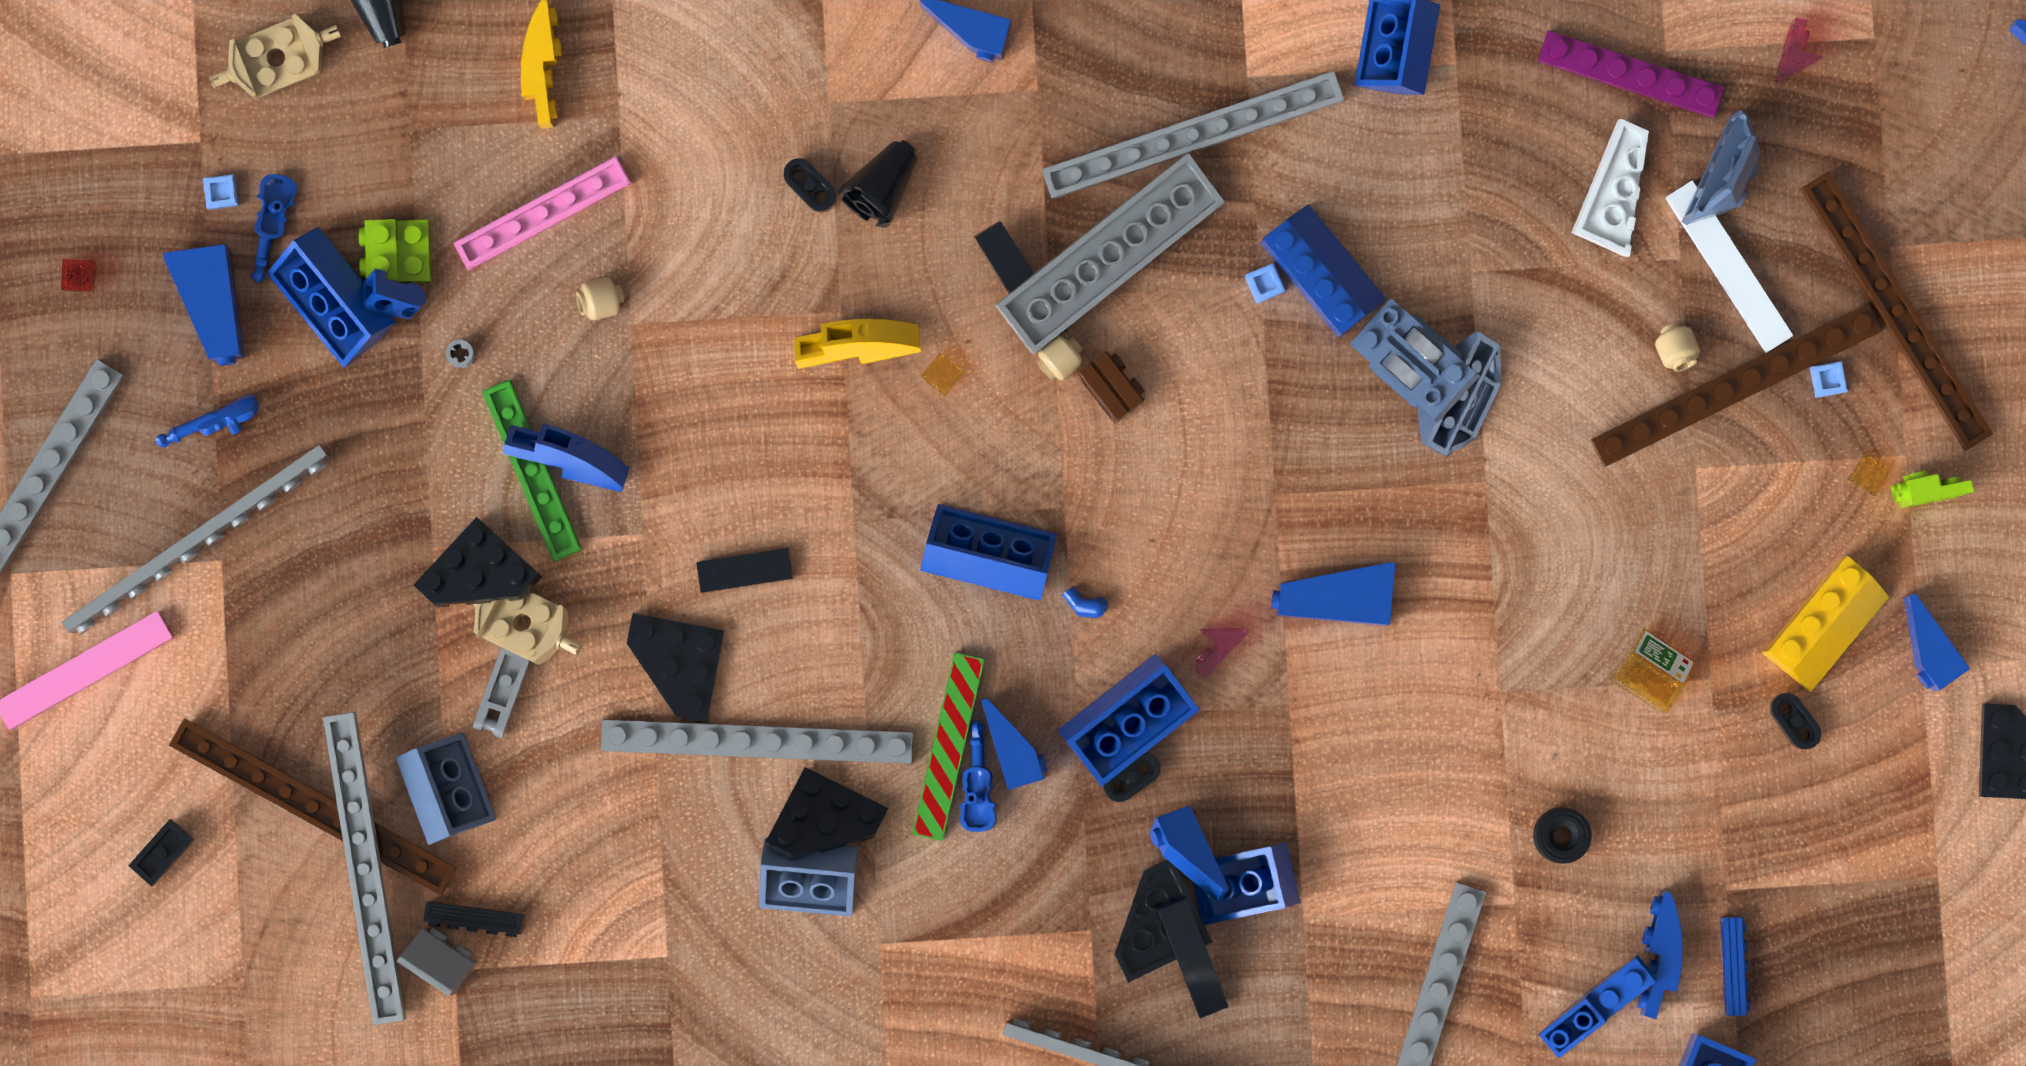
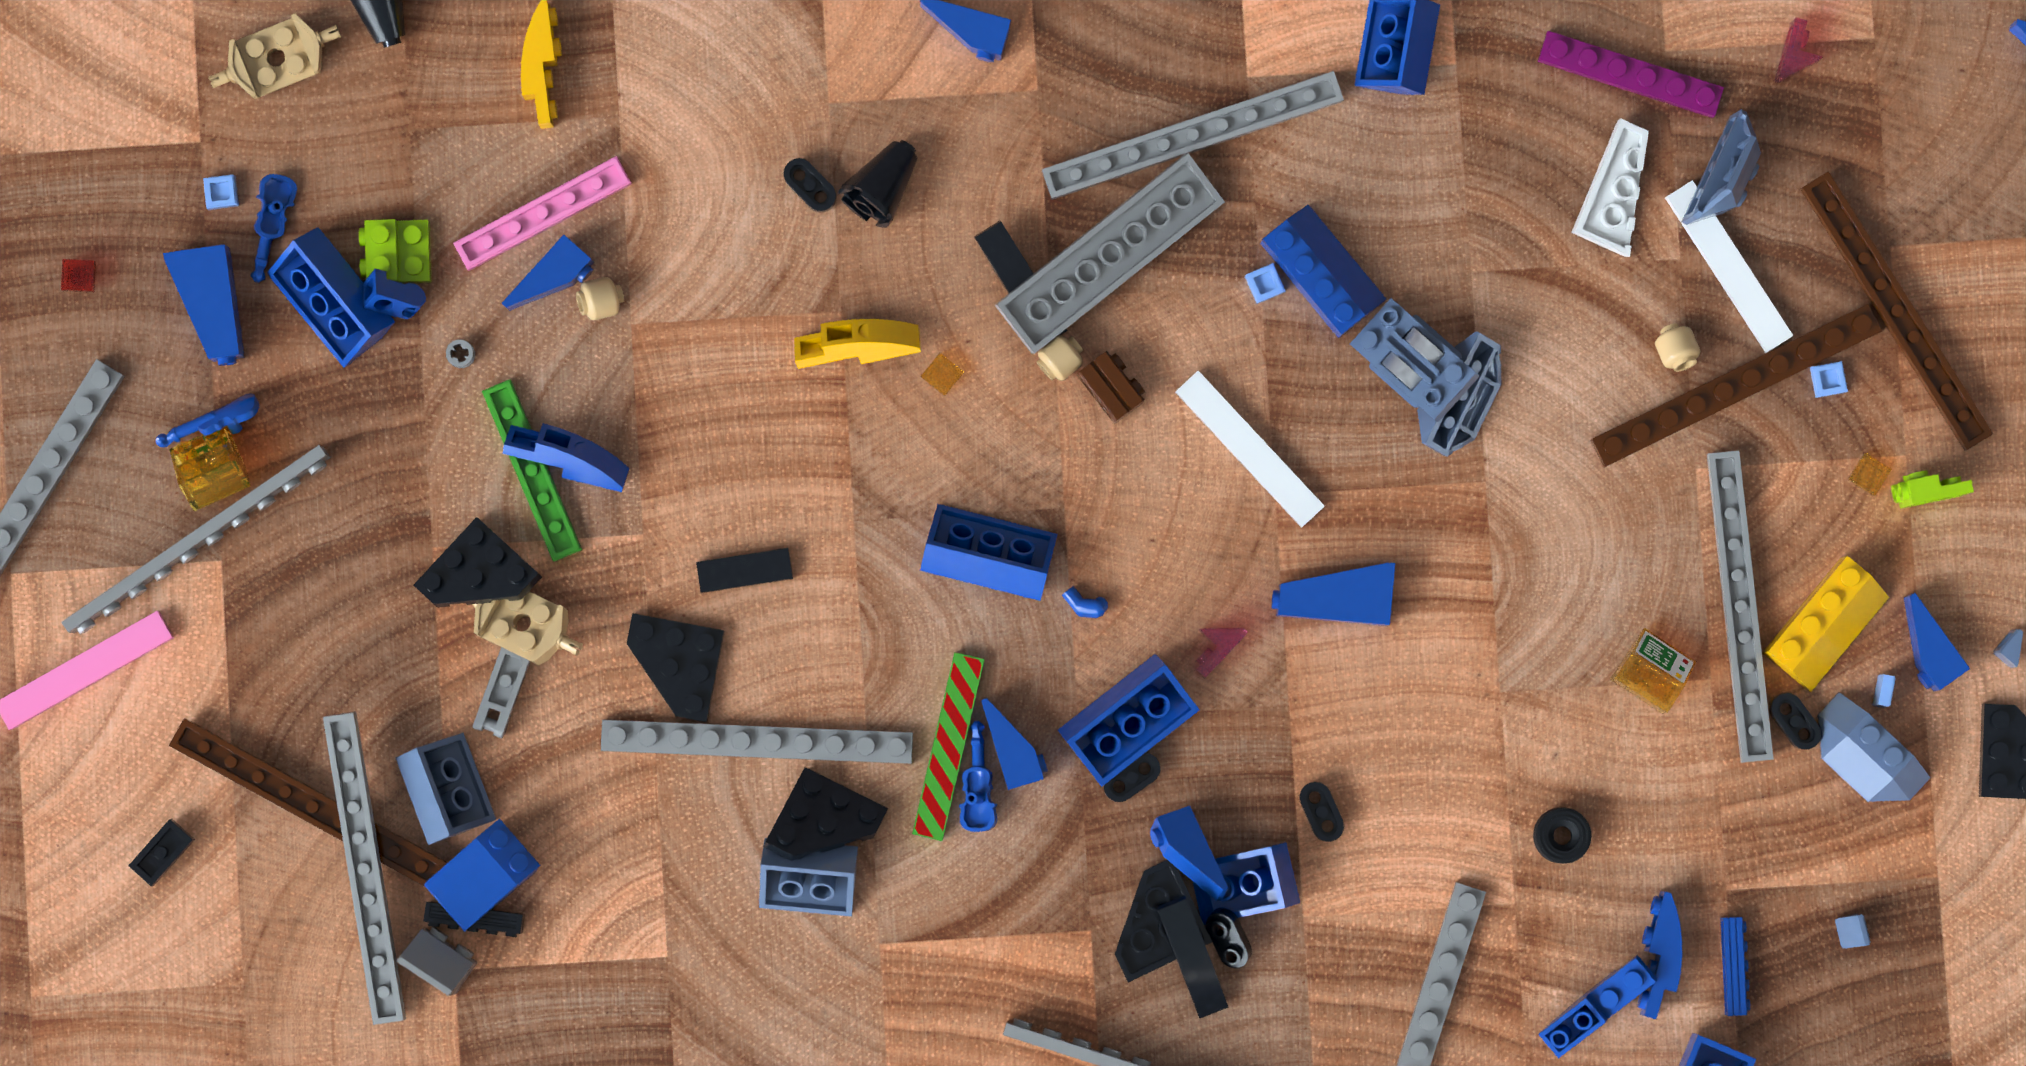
(209, 468): none -> clear yellow slope
(482, 875): none -> blue slope
(554, 272): none -> blue slope
(1230, 939): none -> black plate
(1249, 449): none -> white tile
(1321, 811): none -> black plate
(1740, 606): none -> light grey plate
(1852, 931): none -> sand blue slope
(1867, 753): none -> sand blue wedge
(1884, 690): none -> light blue tile
(2009, 648): none -> sand blue slope

